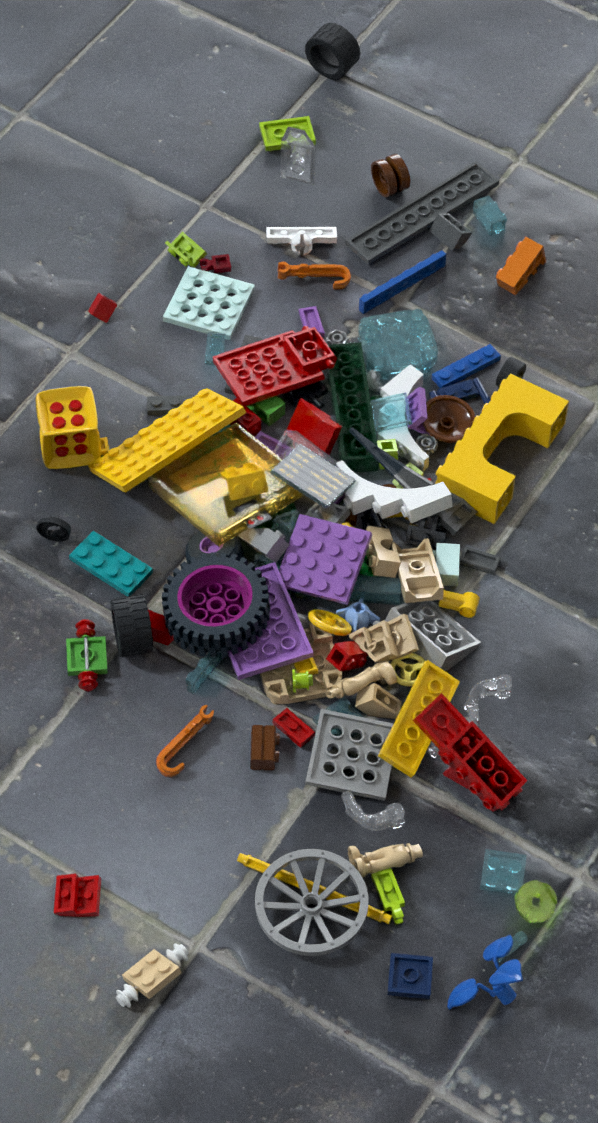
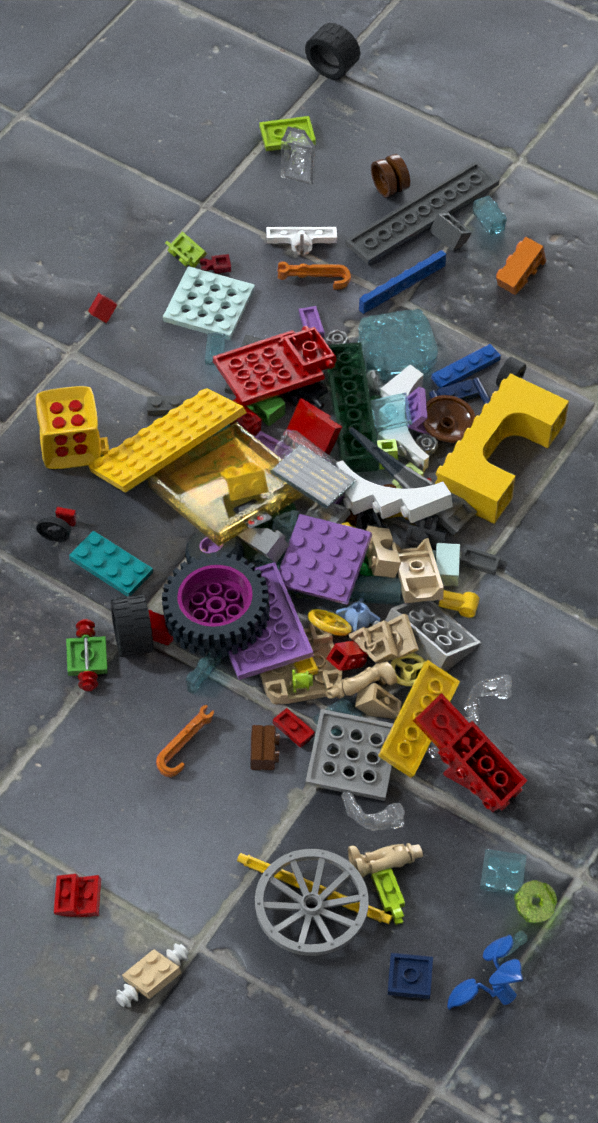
(67, 515): none -> red tile

